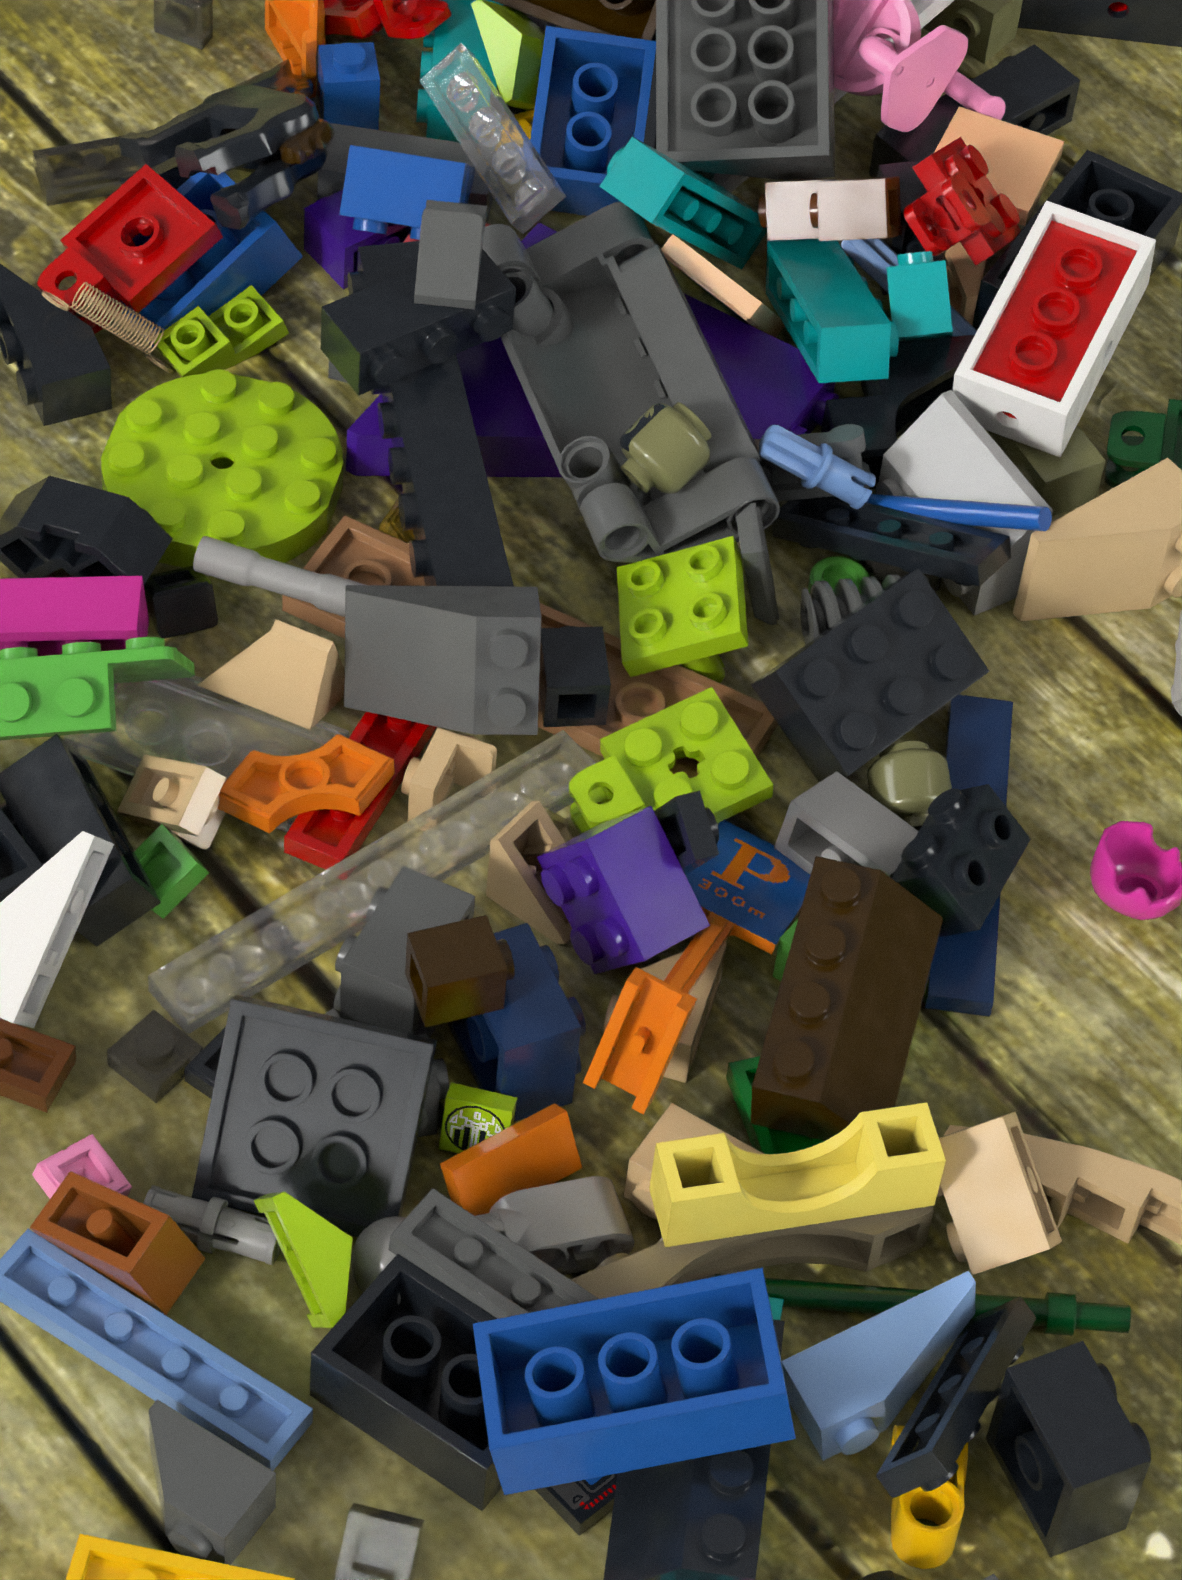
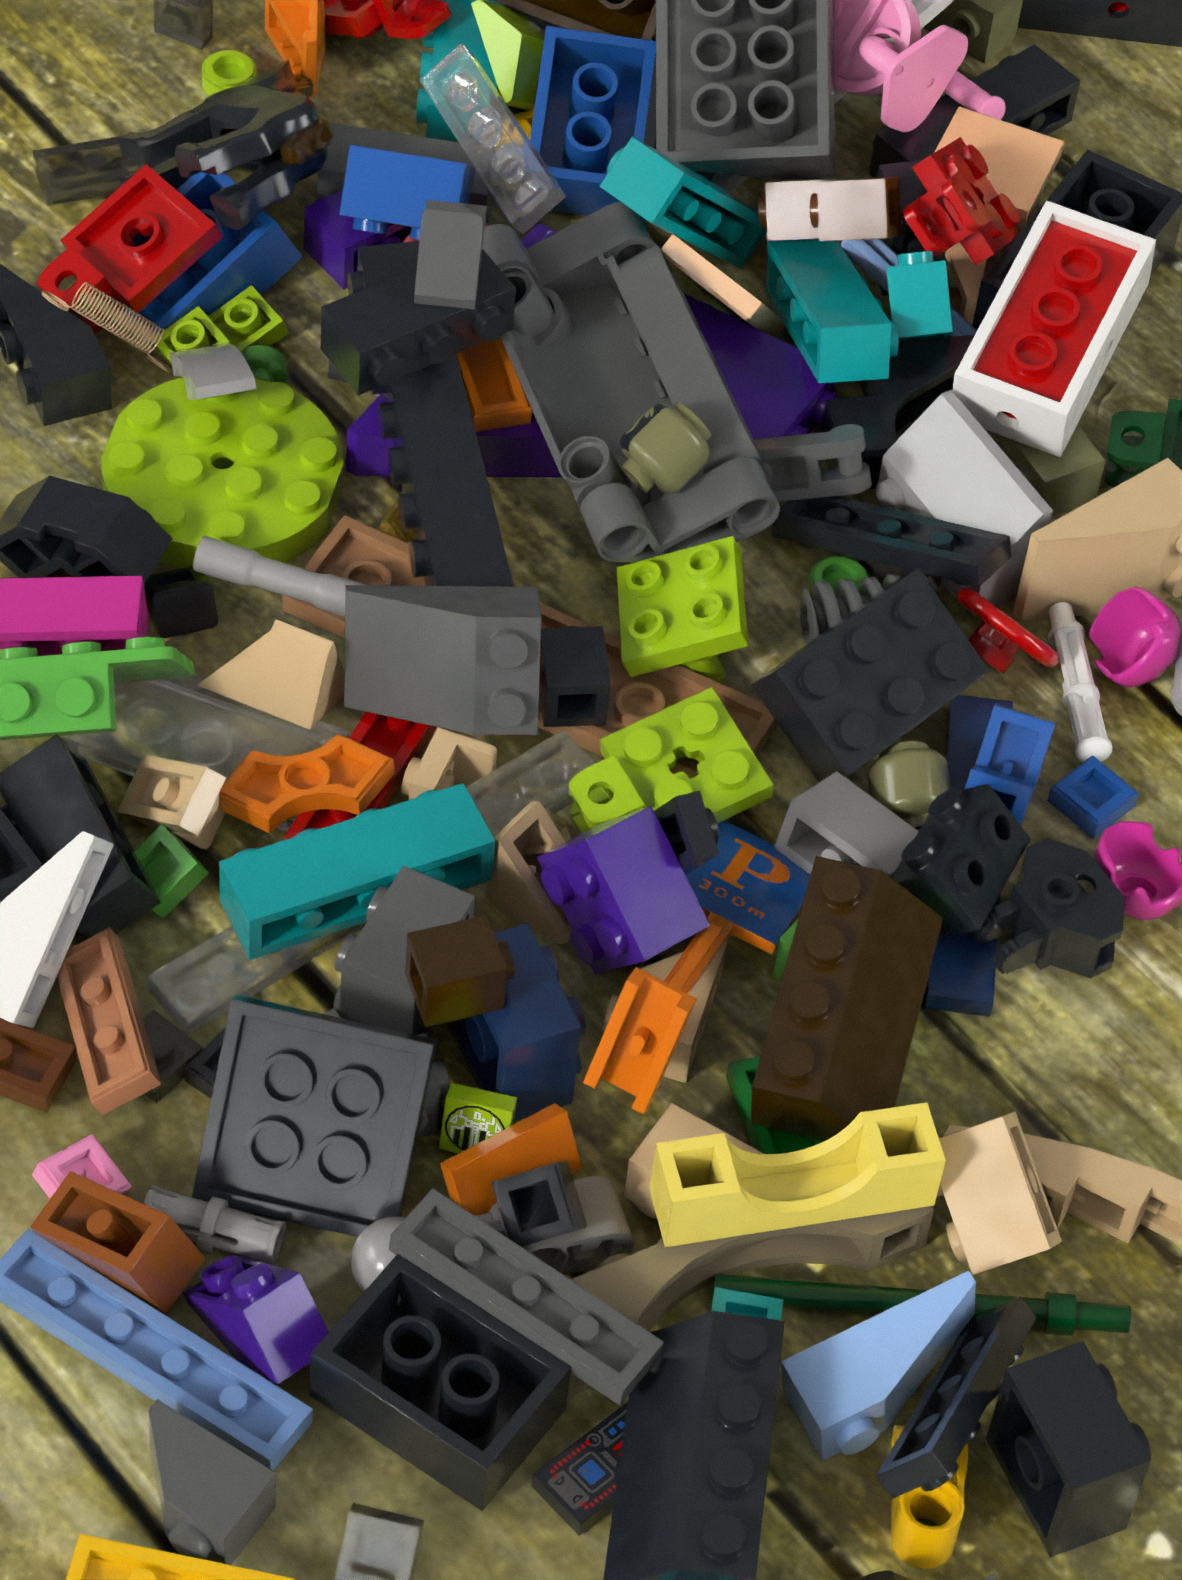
(107, 1022): none -> nougat tile
(213, 371): none -> light grey slope
(226, 70): none -> lime tile
(259, 1315): none -> dark purple slope
(267, 363): none -> bright green plate
(315, 1253): lime slope -> none
(331, 873): none -> teal brick
(349, 84): blue brick -> none
(493, 387): none -> orange tile
(539, 1204): none -> black slope
(632, 1381): blue brick -> none
(757, 564): dark grey tile -> none
(816, 466): medium blue axle -> none
(970, 512): blue bar -> none
(1000, 636): none -> red piece
(1012, 757): none -> blue slope
(1055, 916): none -> black hinge
(1080, 693): none -> white piece
(1093, 796): none -> blue tile
(1135, 637): none -> dark pink hair

